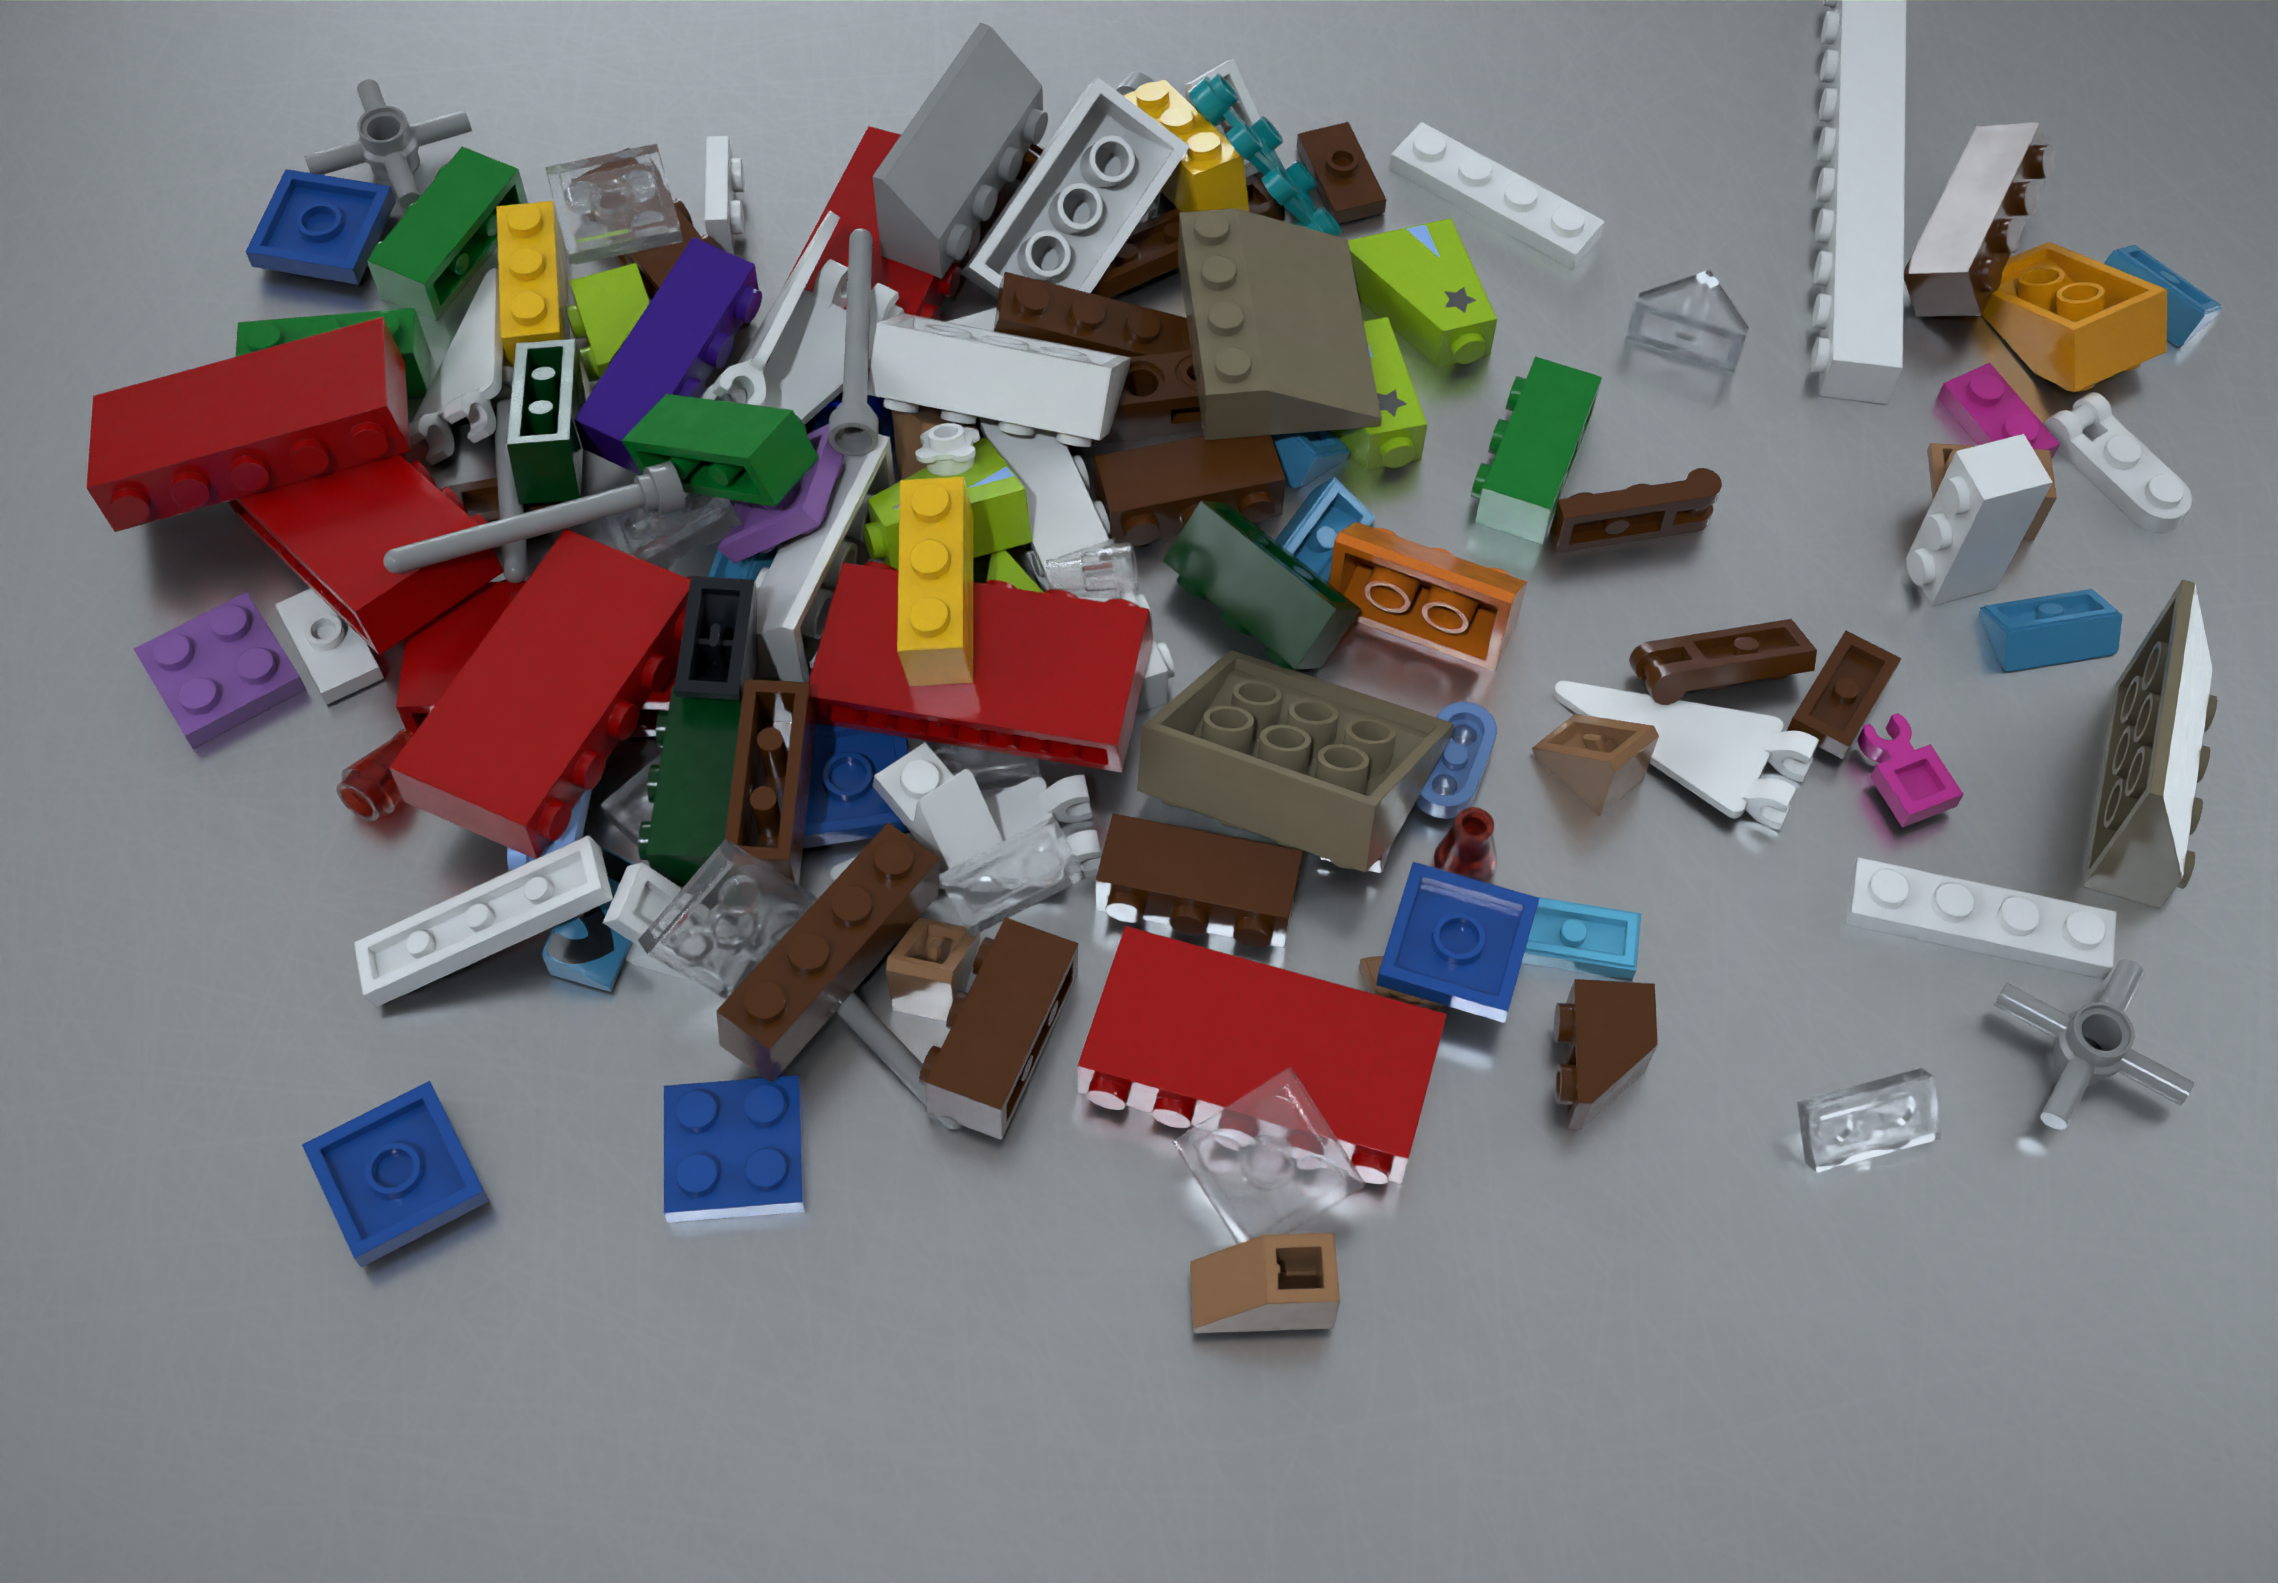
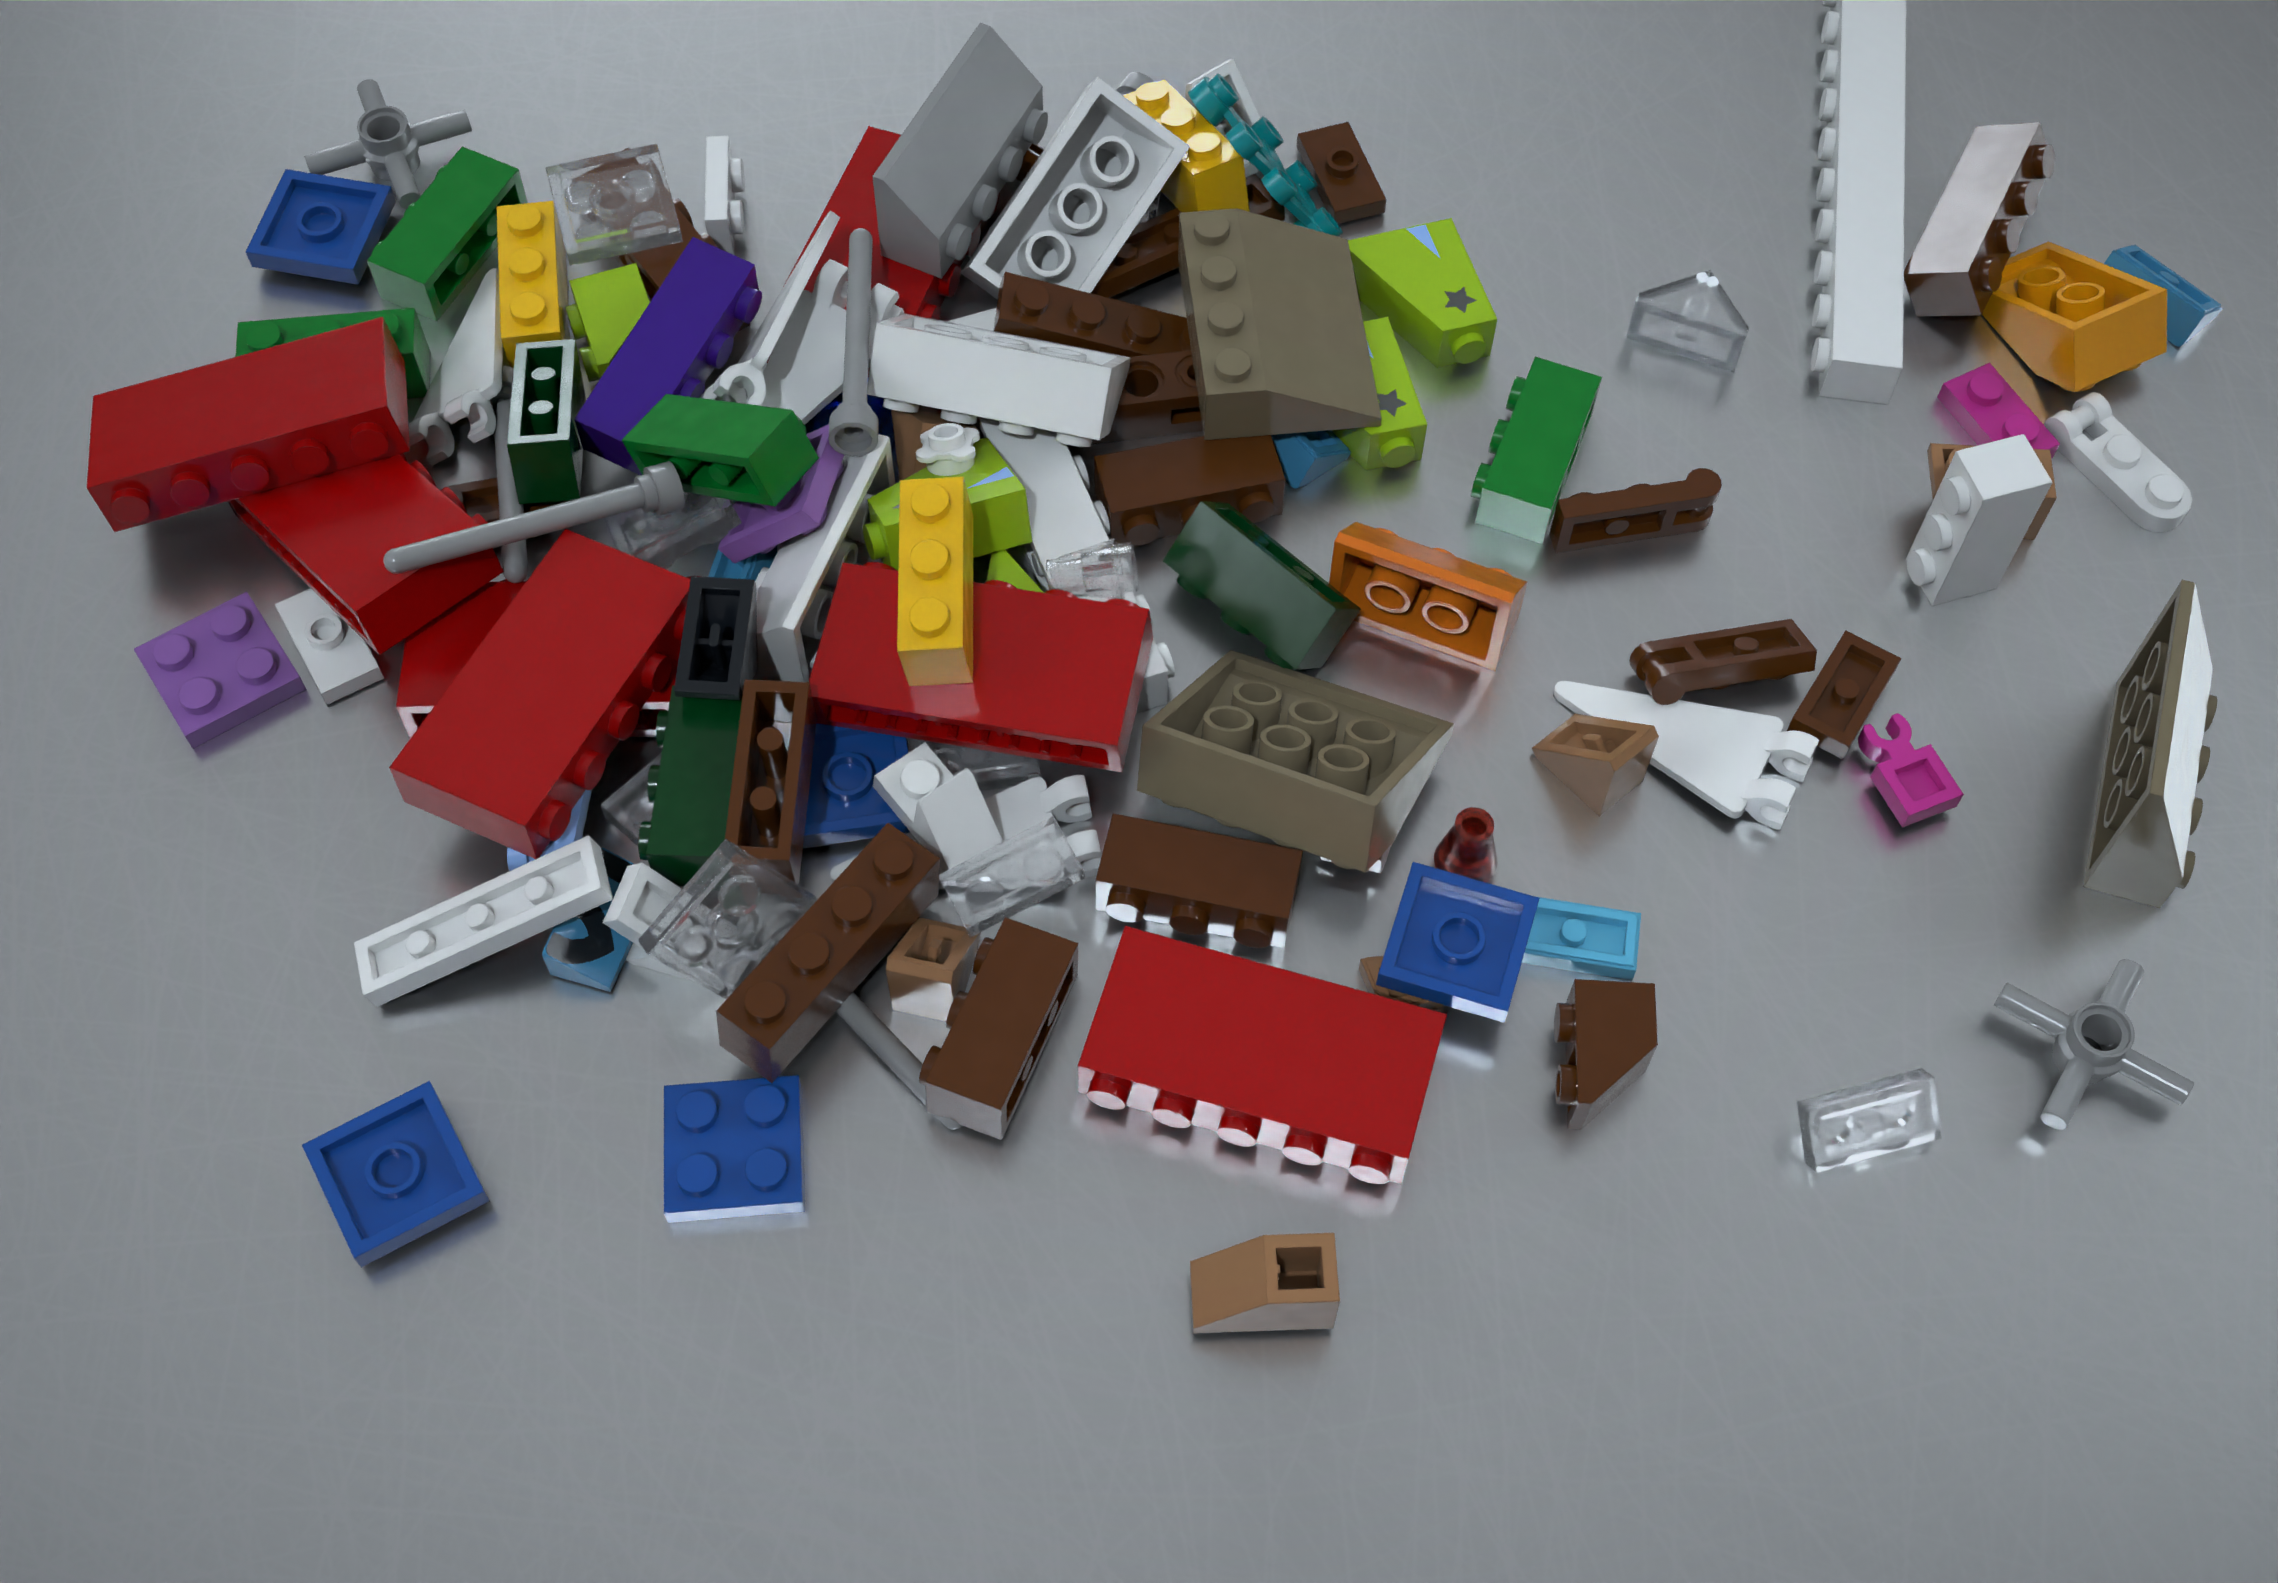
(368, 783): clear red cone -> none
(1269, 1160): clear plate -> none
(1317, 523): dark azure slope -> none
(1460, 766): medium blue plate -> none
(1497, 195): white plate -> none
(1981, 918): white plate -> none
(2052, 629): dark azure slope -> none

